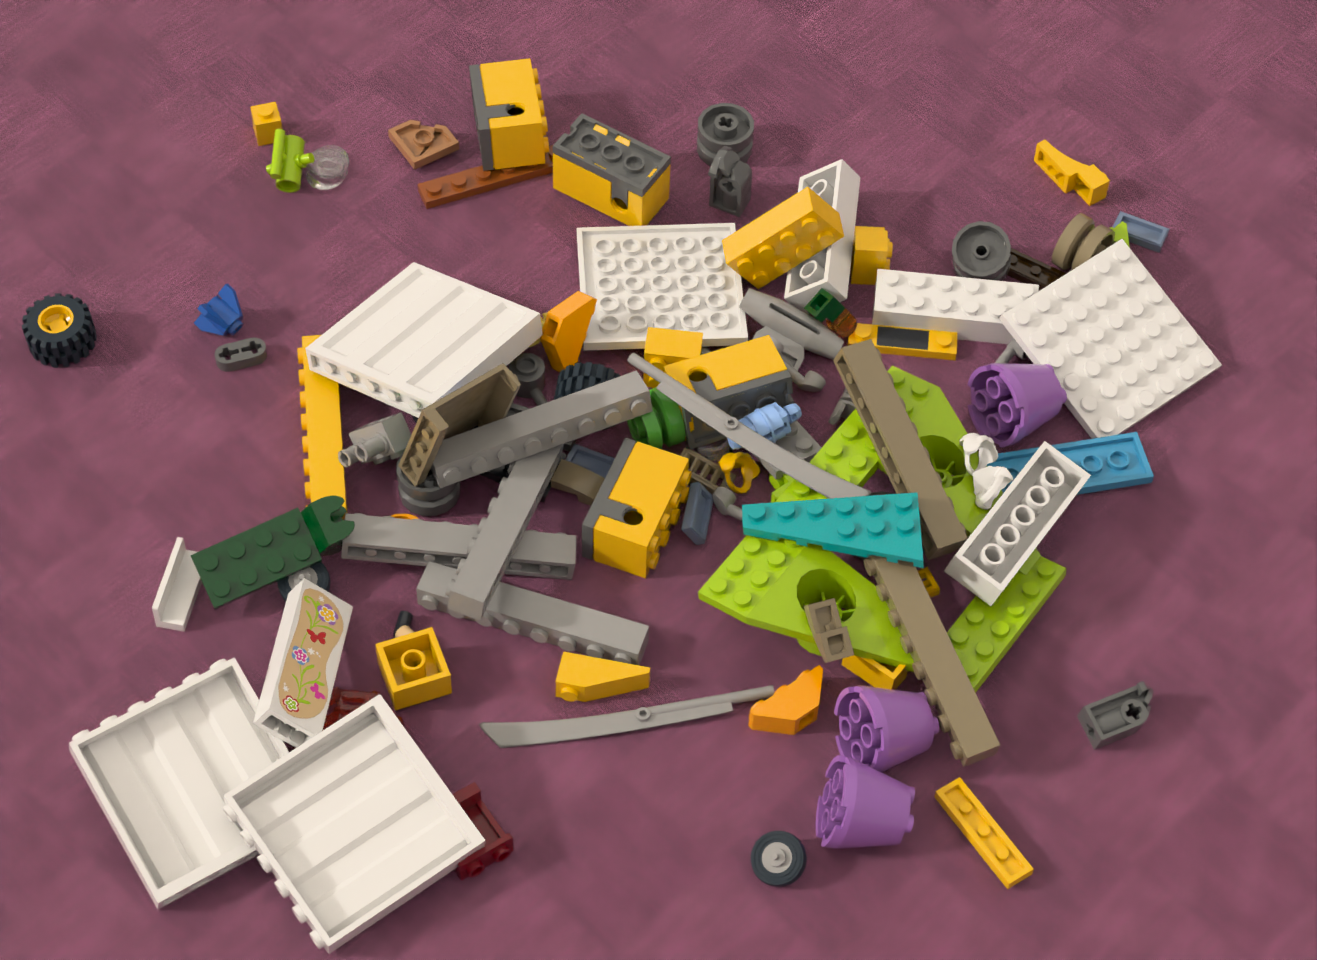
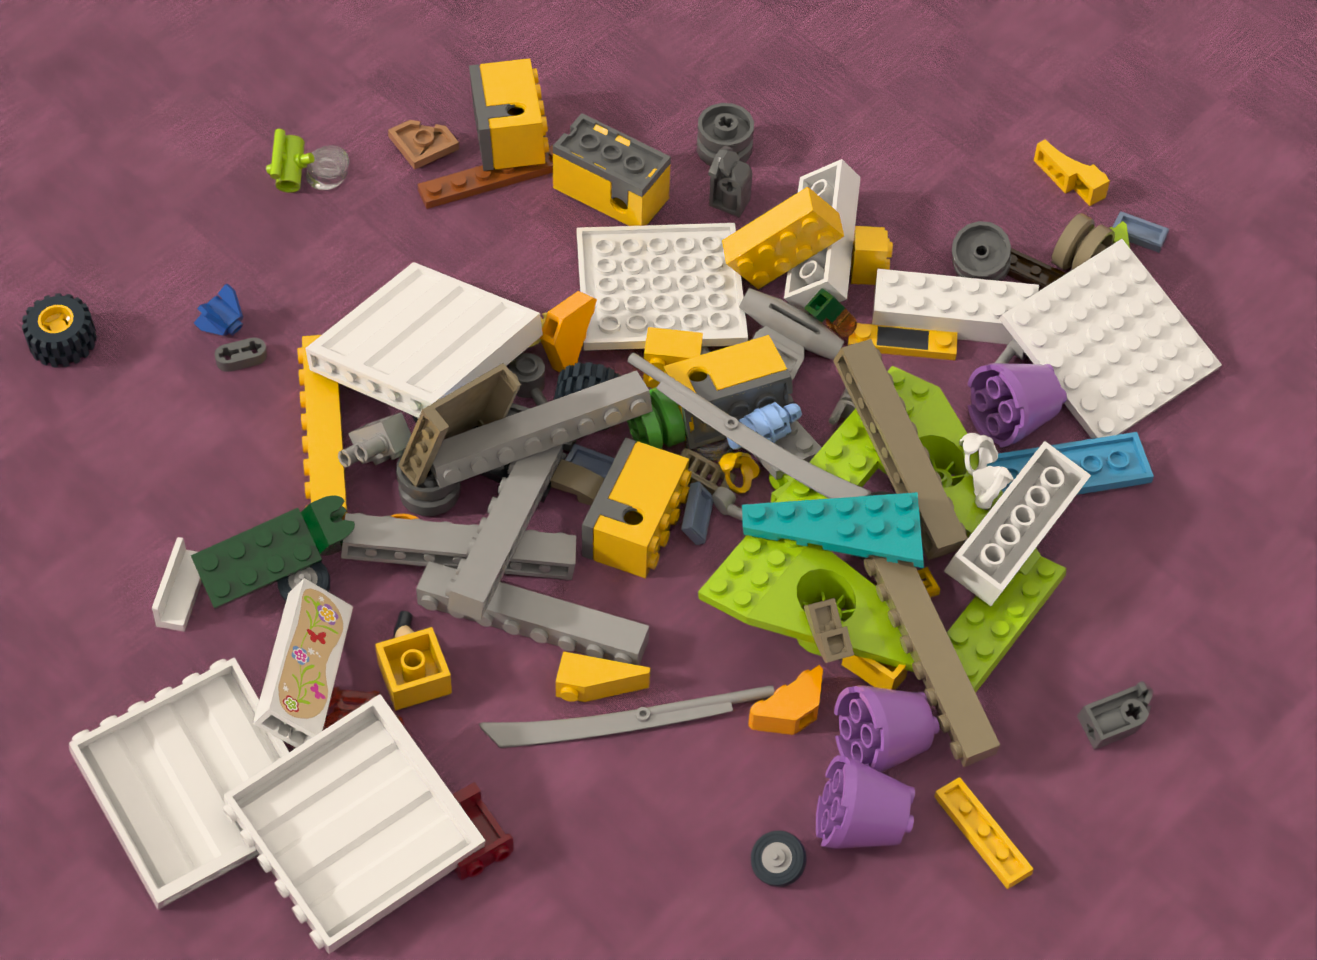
(265, 122): yellow brick -> none
(810, 382): light grey bar -> none

